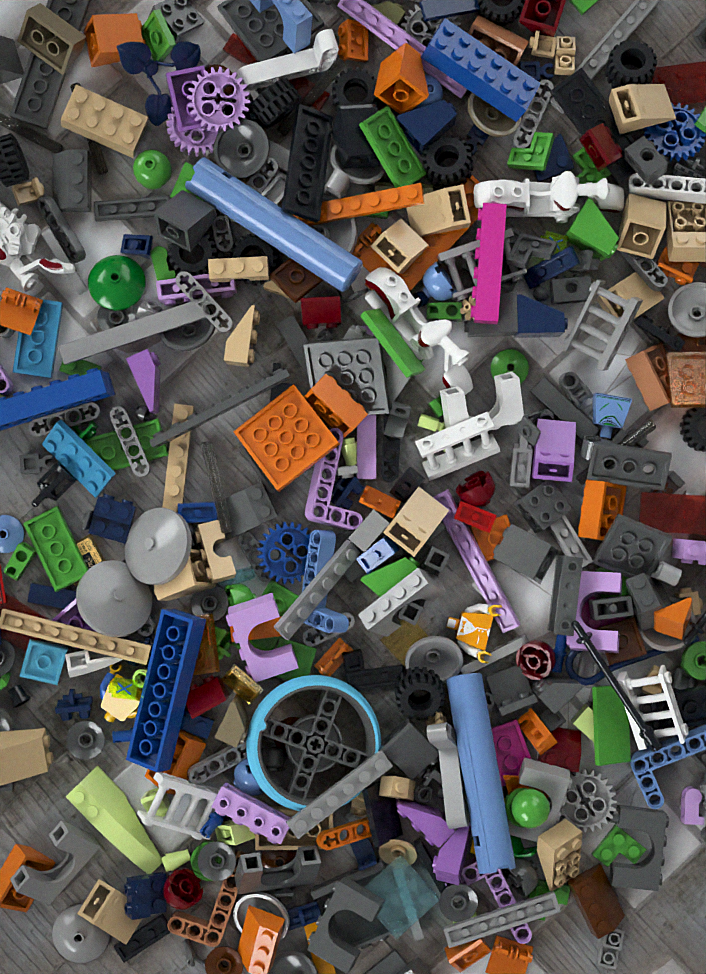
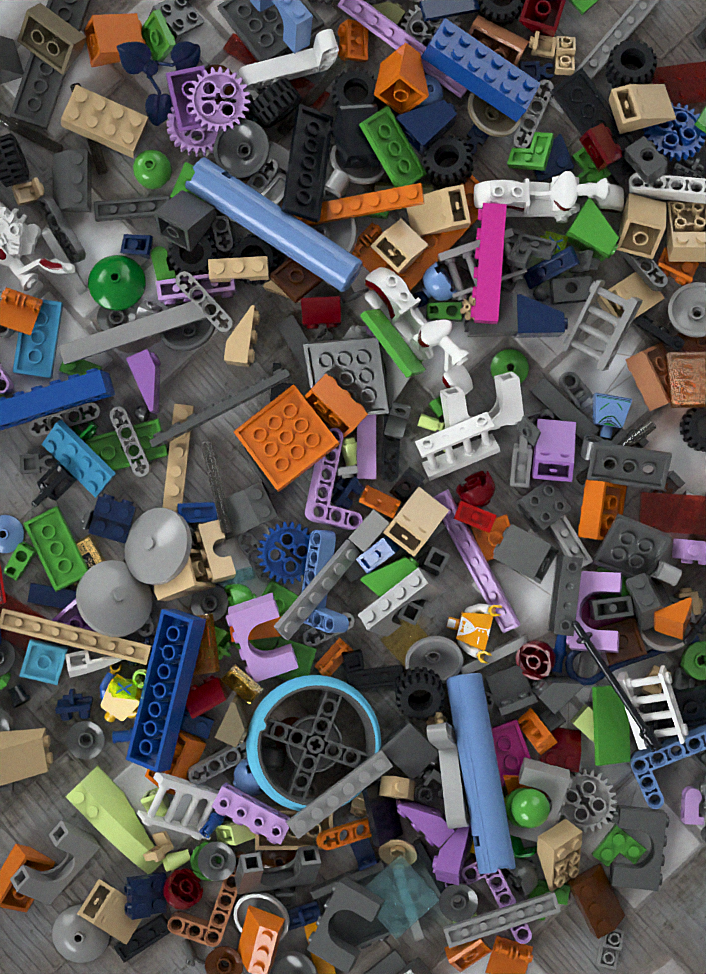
(163, 846): none -> tan bracket

